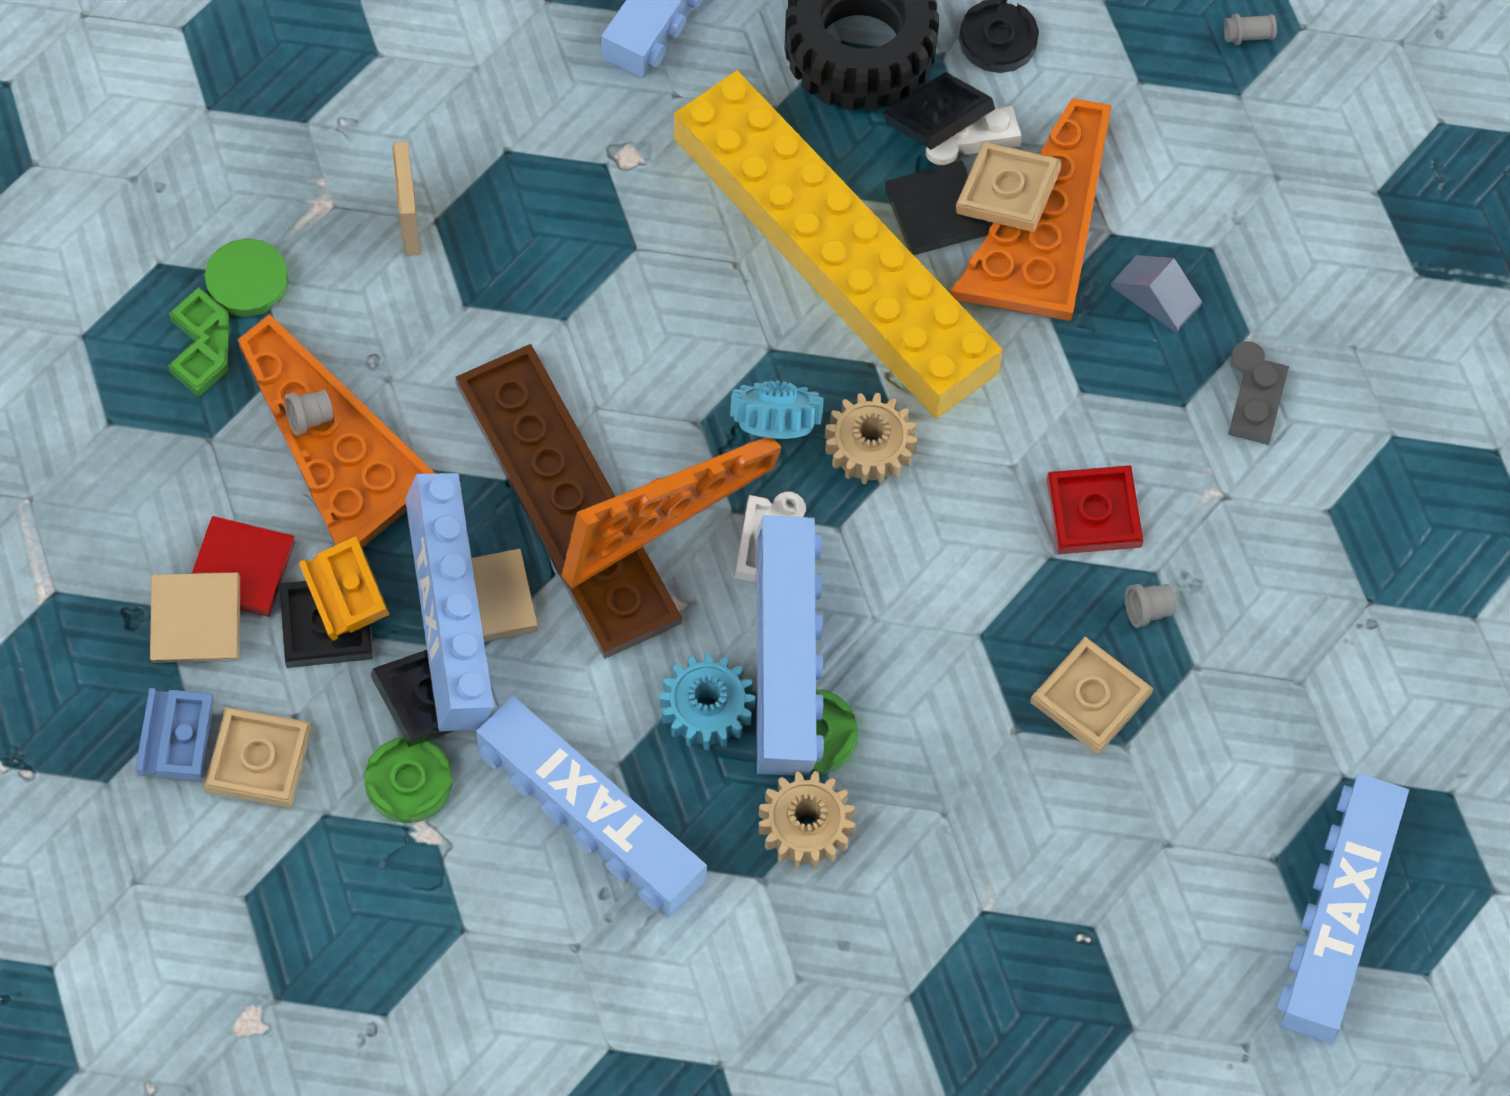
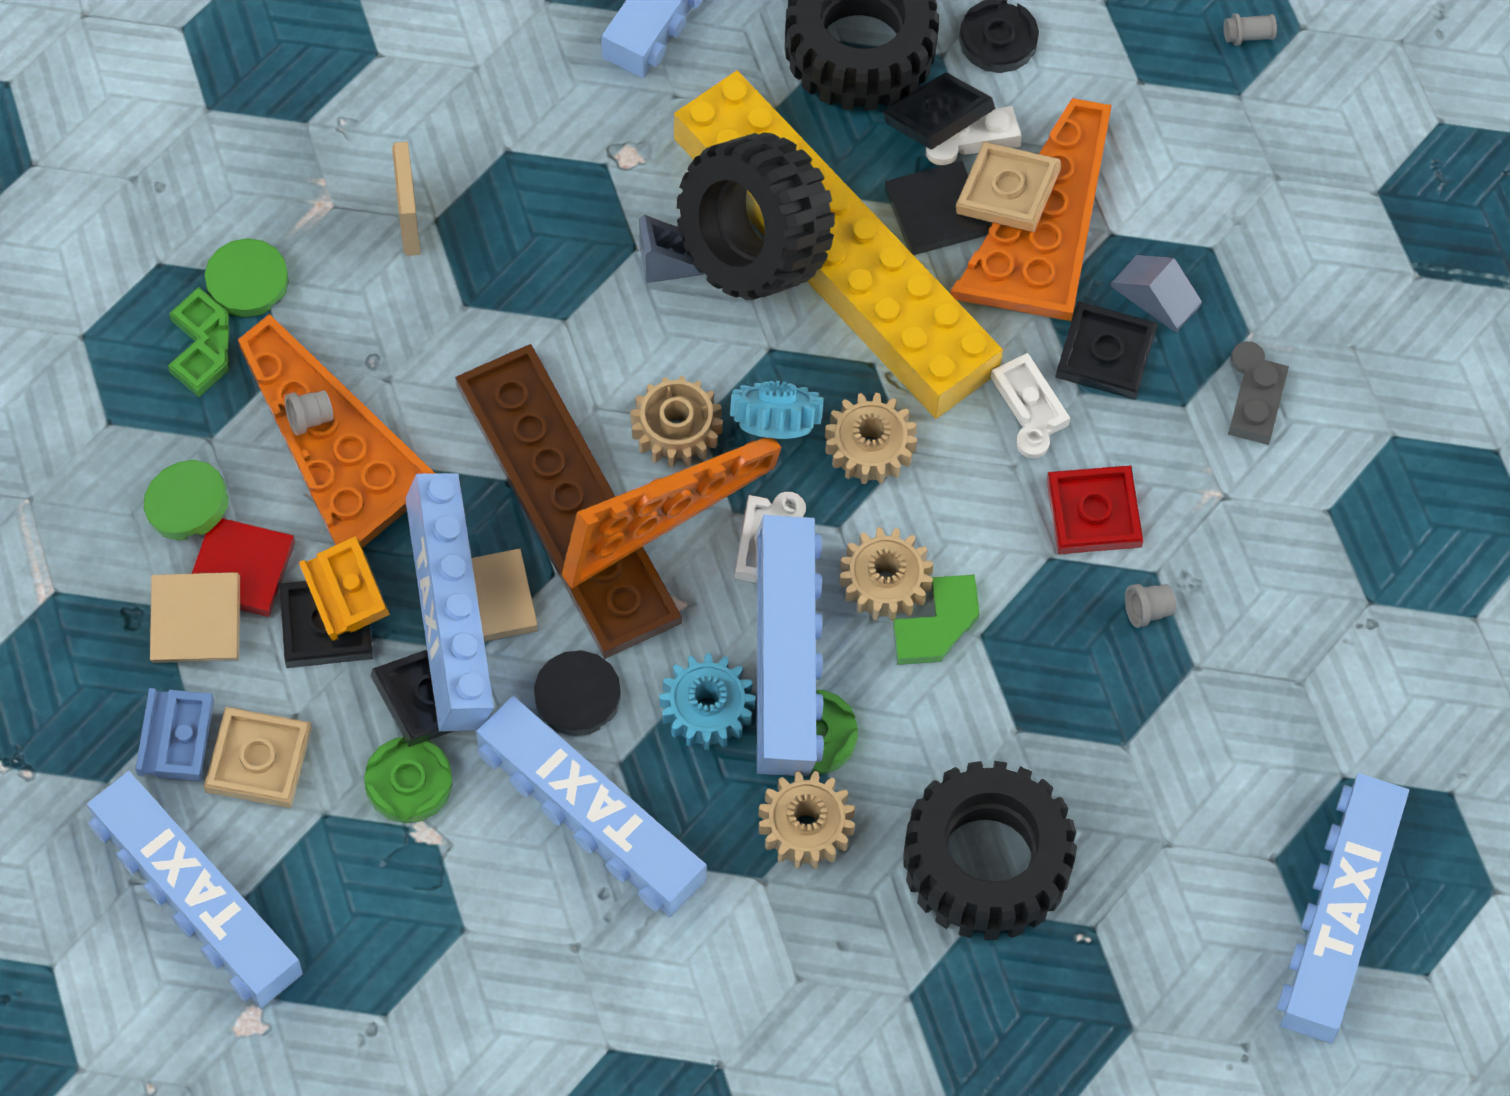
(186, 500): none -> bright green tile
(194, 890): none -> light blue brick
(577, 692): none -> black tile
(663, 251): none -> sand blue slope
(676, 440): none -> tan gear
(792, 209): none -> black tyre
(880, 594): none -> tan gear
(933, 637): none -> bright green tile
(998, 797): none -> black tyre
(1031, 403): none -> white hinge
(1091, 695): tan tile -> none
(1106, 350): none -> black tile

